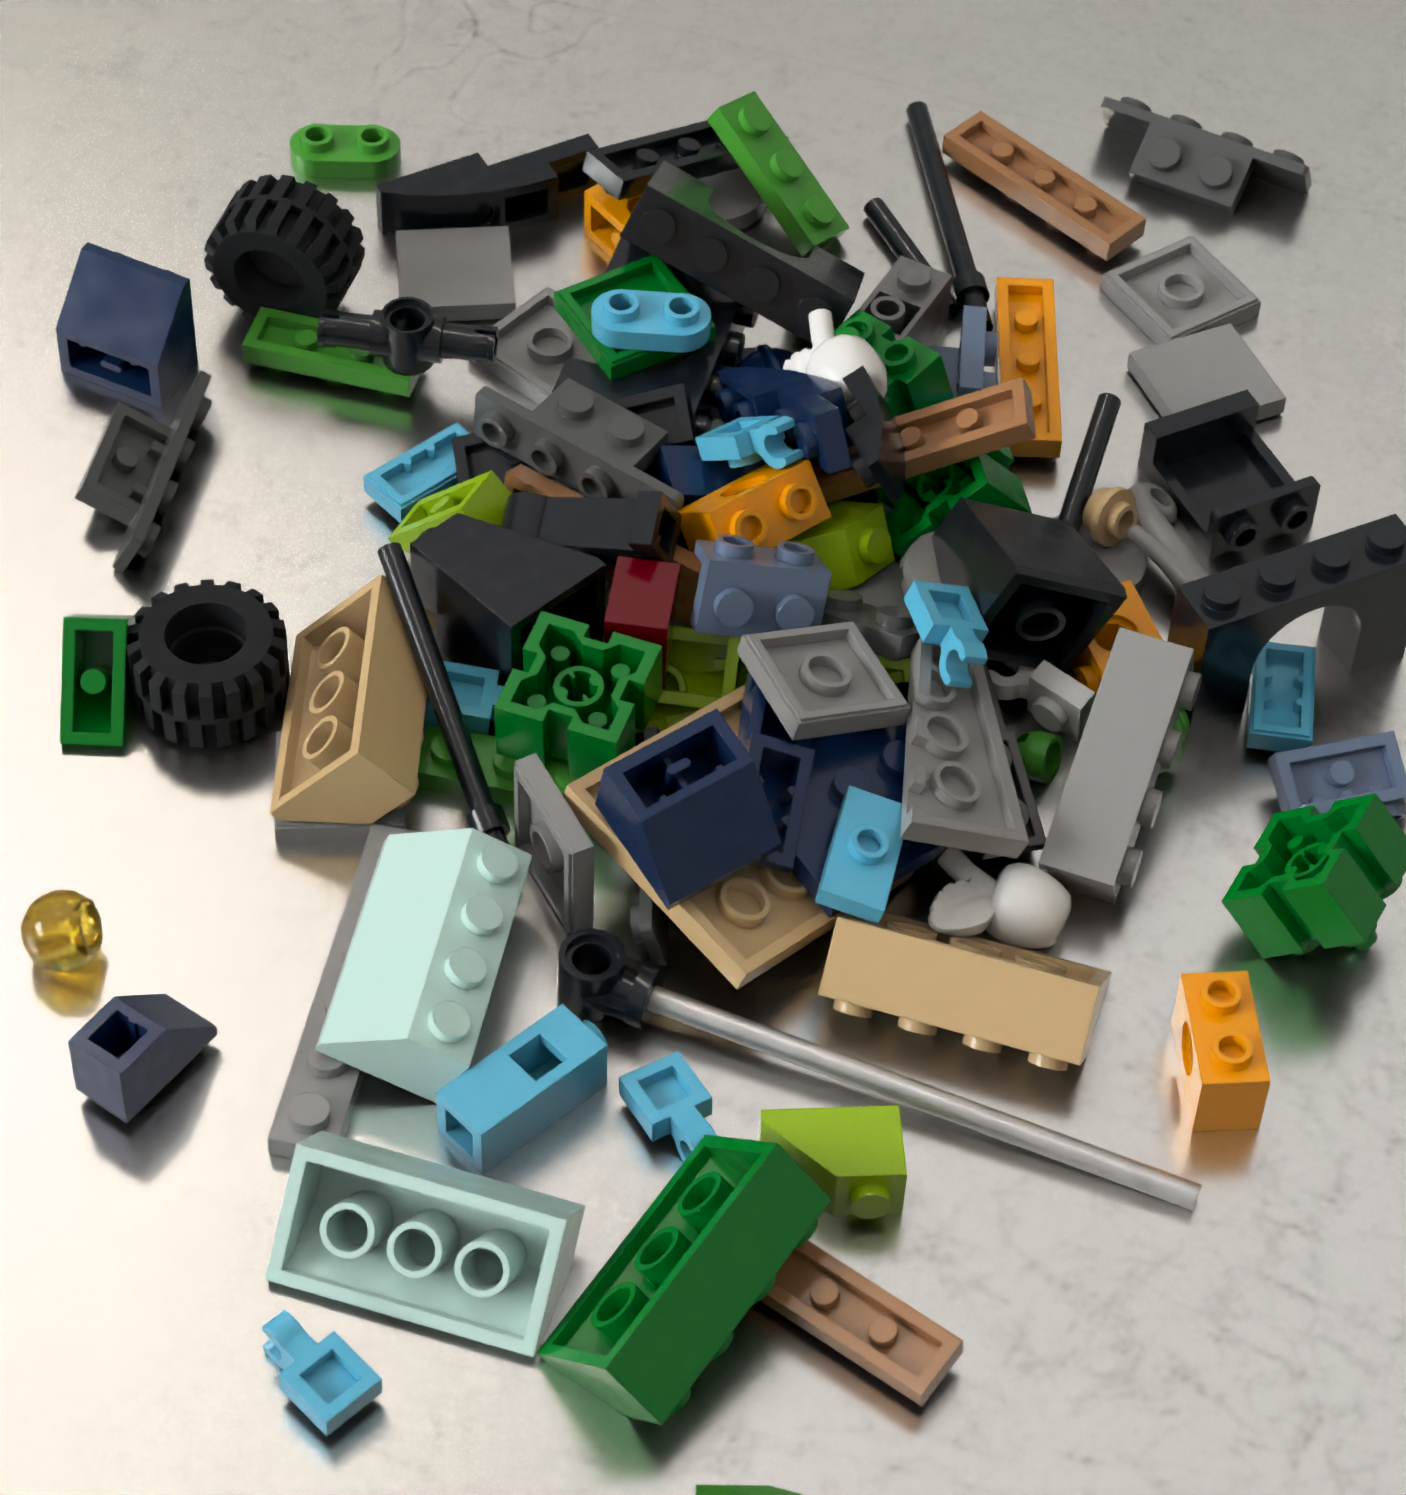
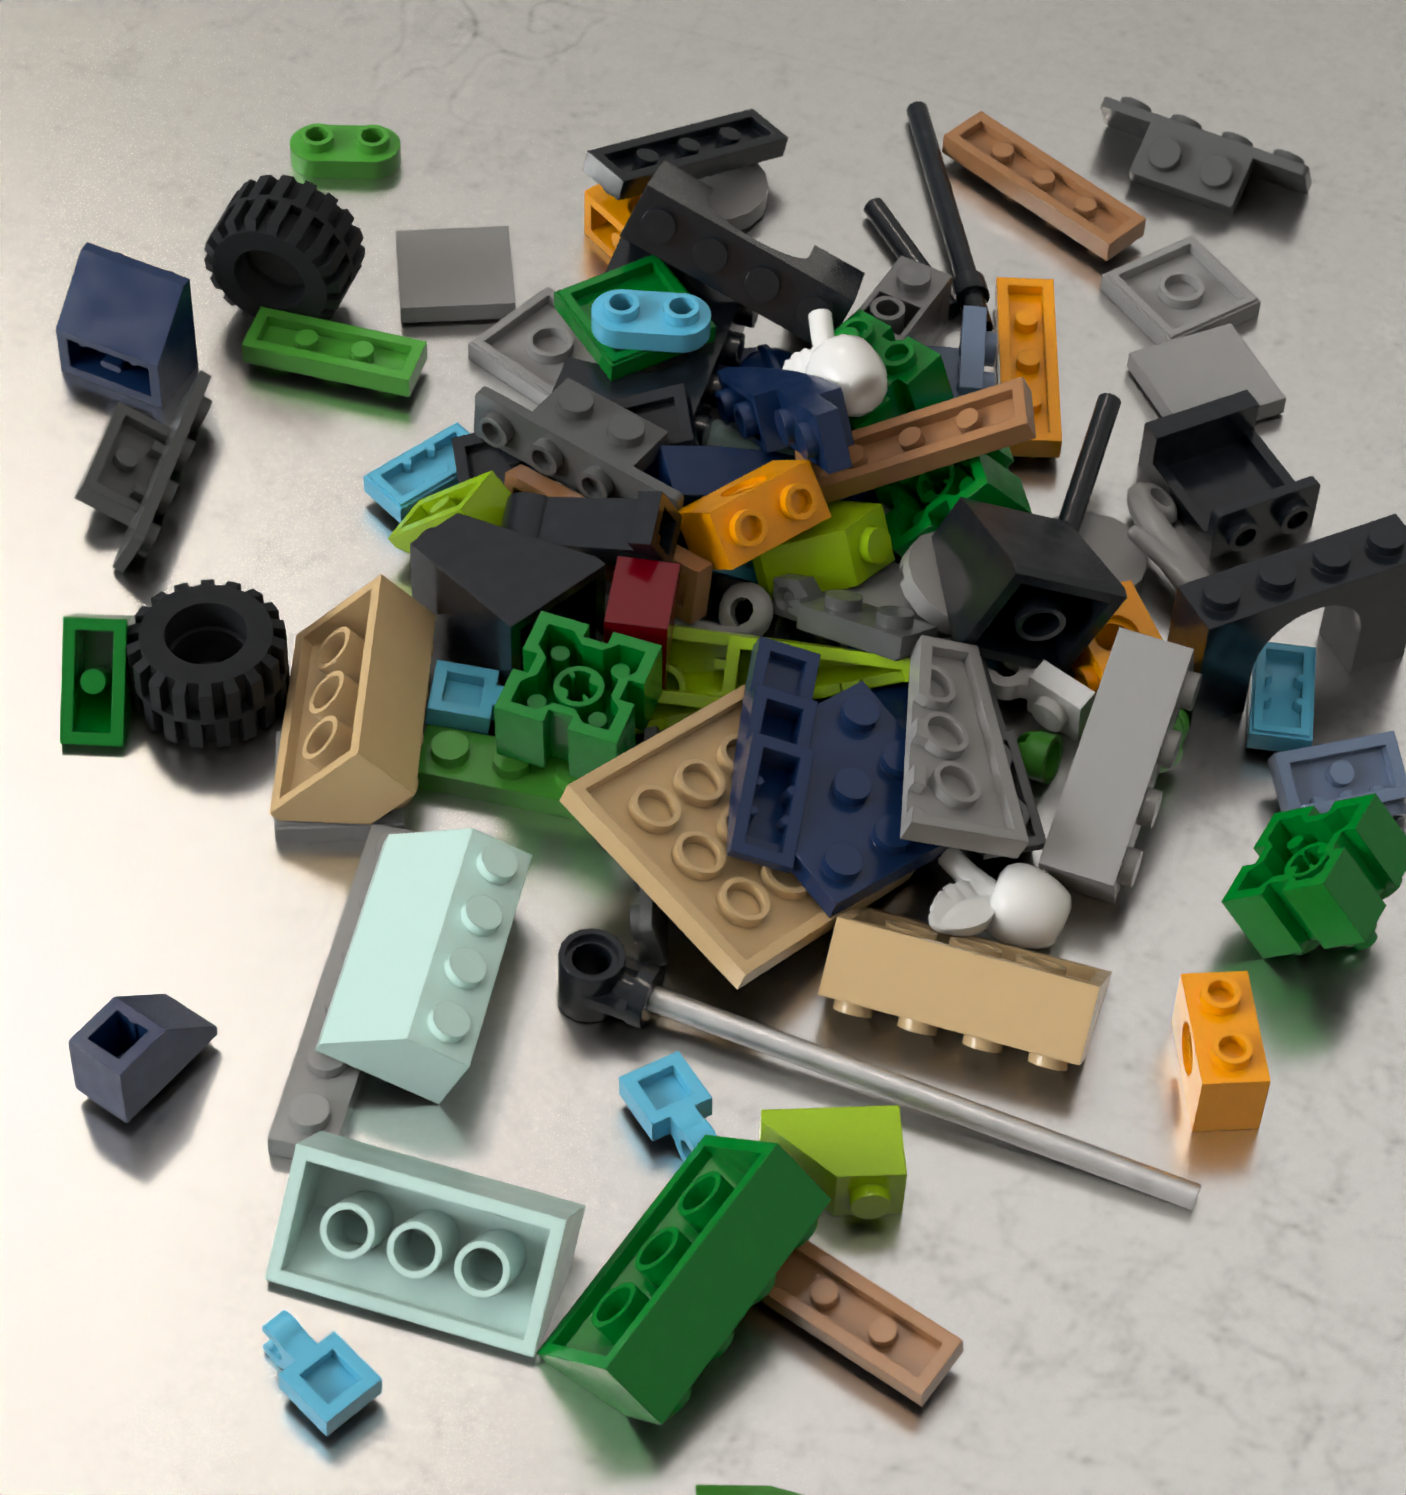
(61, 931): clear yellow piece -> none
(407, 336): black pin -> none
(472, 194): black slope -> none
(484, 813): black bar -> none
(522, 1088): medium azure brick -> none
(558, 844): light grey tile -> none
(689, 808): dark blue slope -> none
(749, 441): medium azure plate -> none
(757, 587): sand blue bracket -> none
(778, 173): bright green plate -> none
(823, 680): light grey tile -> none
(862, 855): medium azure plate -> none
(875, 436): black slope -> none
(952, 620): medium azure plate -> none
(1110, 515): tan plate -> none

